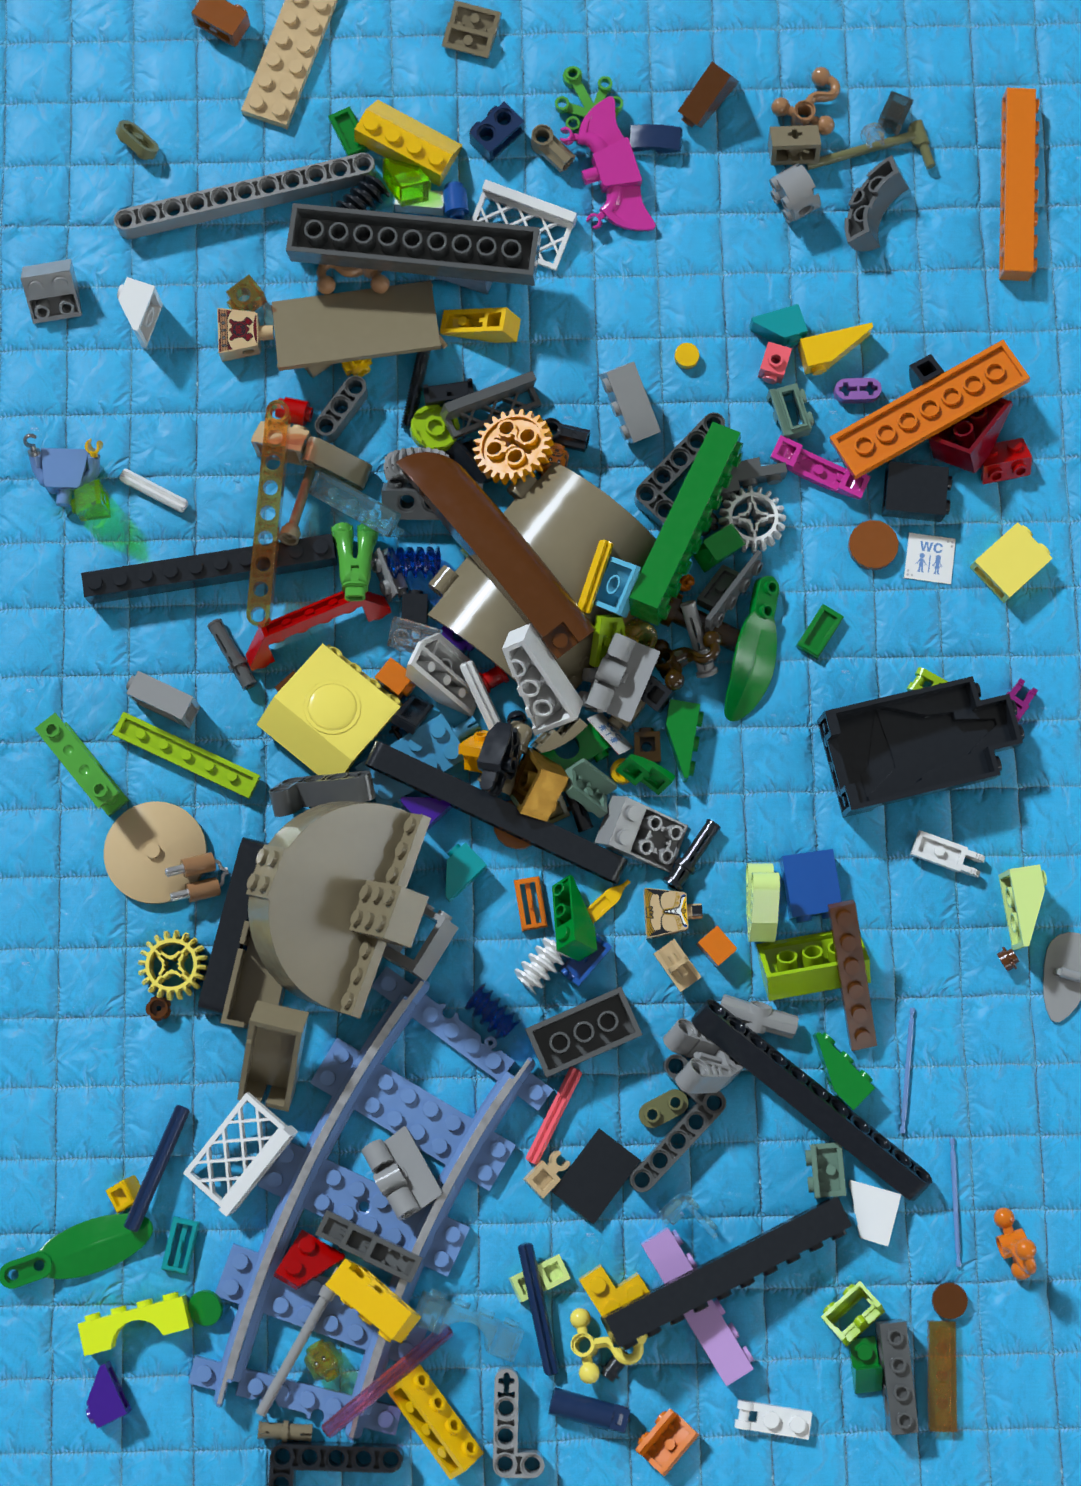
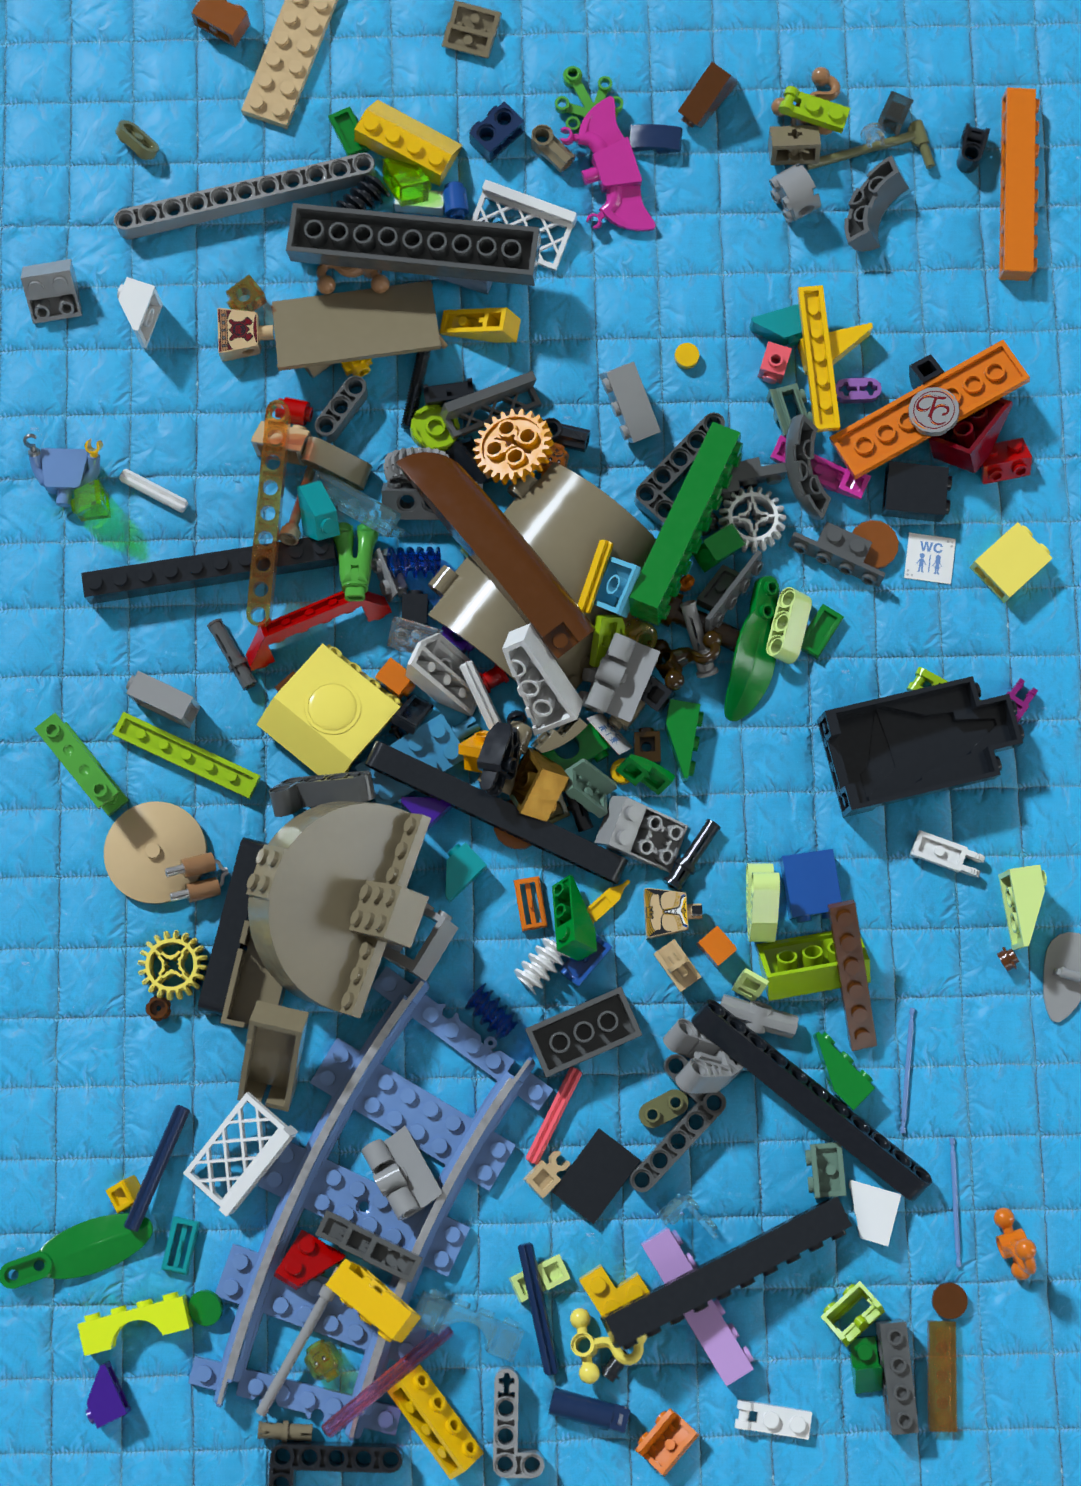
(317, 511): none -> teal slope
(749, 984): none -> yellowish green slope
(789, 625): none -> yellowish green beam
(798, 453): none -> dark grey brick
(814, 110): none -> lime plate
(818, 358): none -> yellow plate
(840, 550): none -> dark grey bracket
(933, 411): none -> light grey tile
(972, 144): none -> black piece

